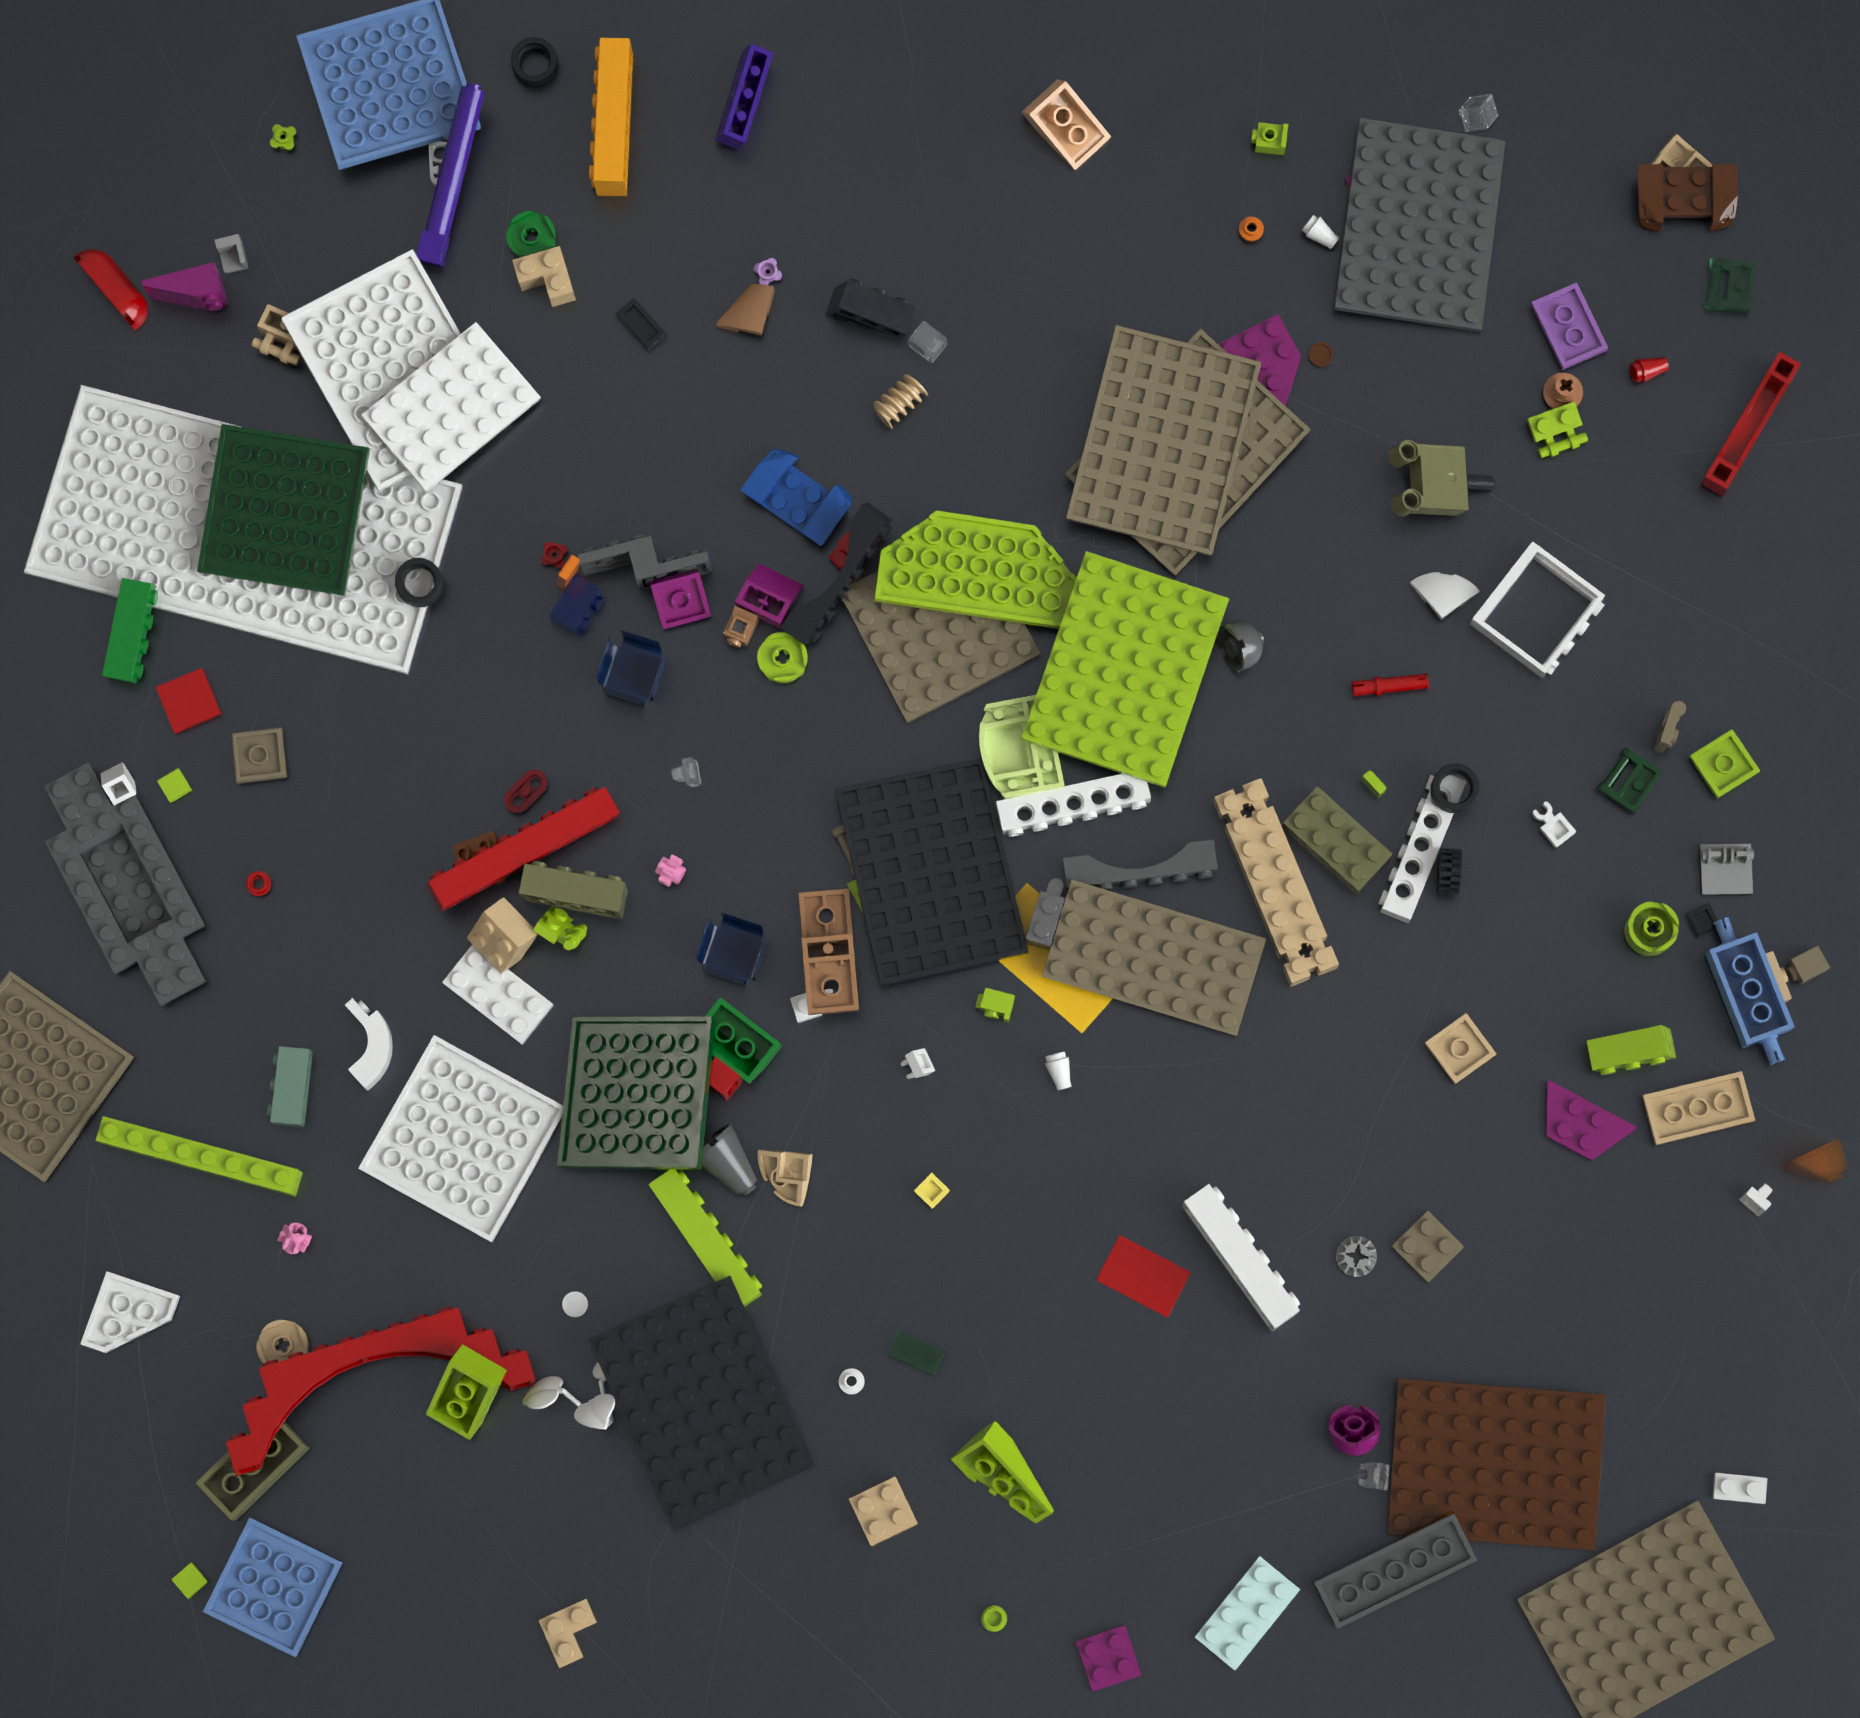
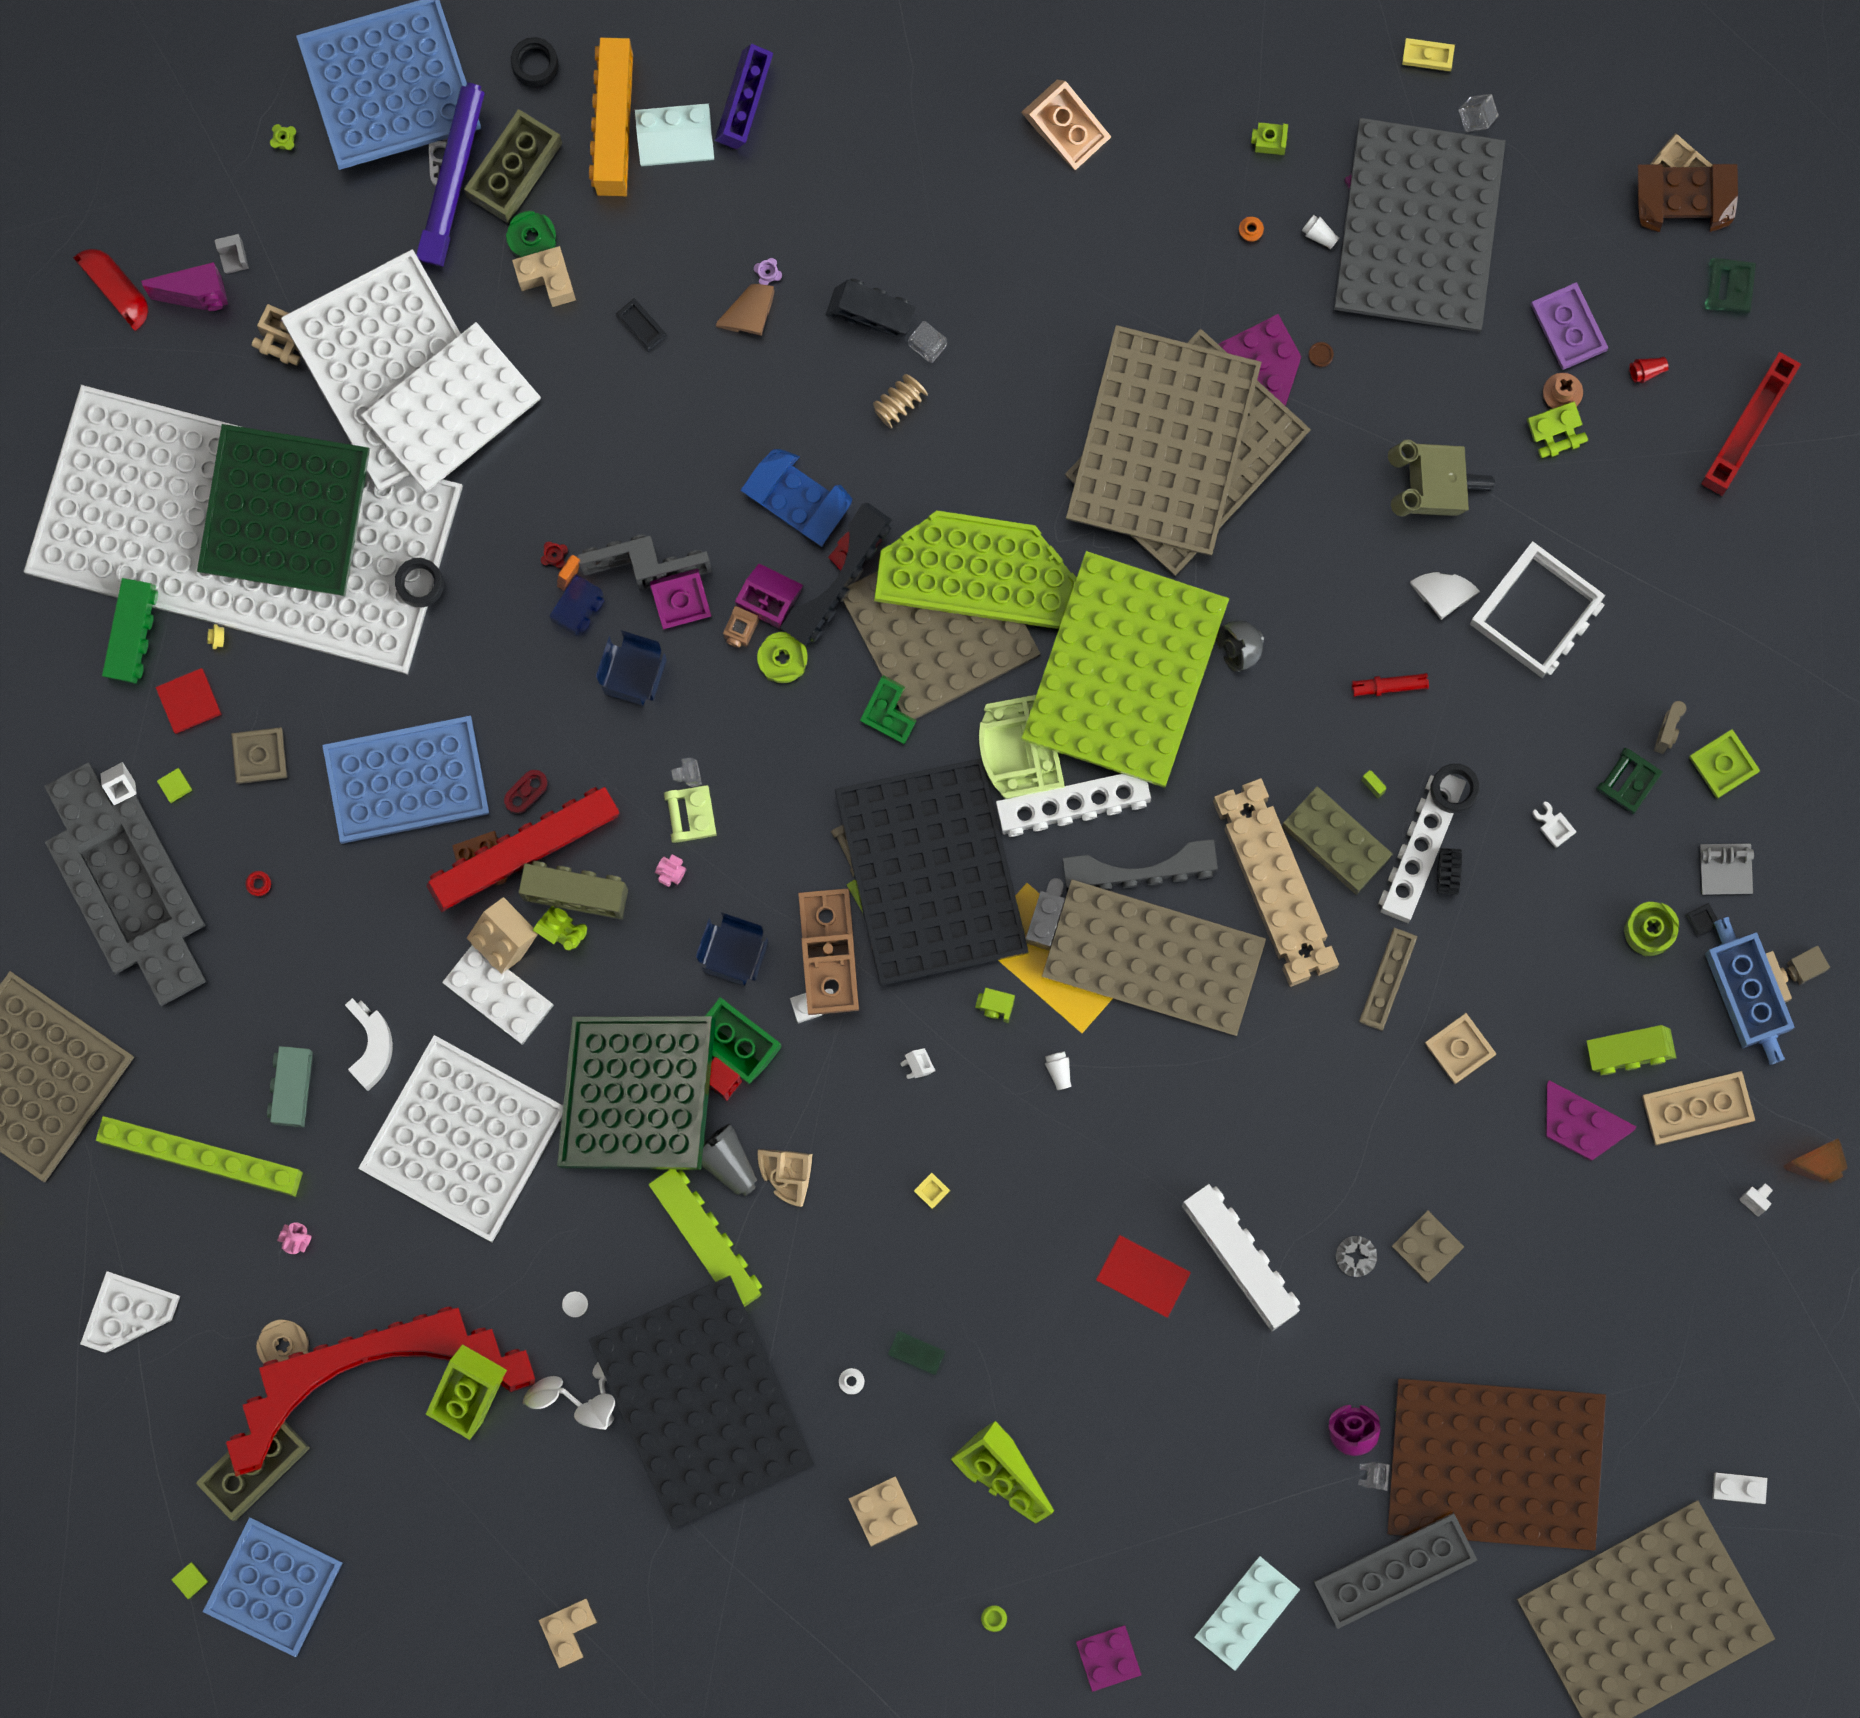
(216, 636): none -> light yellow plate
(405, 779): none -> medium blue plate
(513, 166): none -> olive brick
(674, 134): none -> light aqua slope
(698, 811): none -> yellowish green plate
(882, 713): none -> green plate
(1388, 979): none -> dark tan tile
(1428, 54): none -> light yellow plate

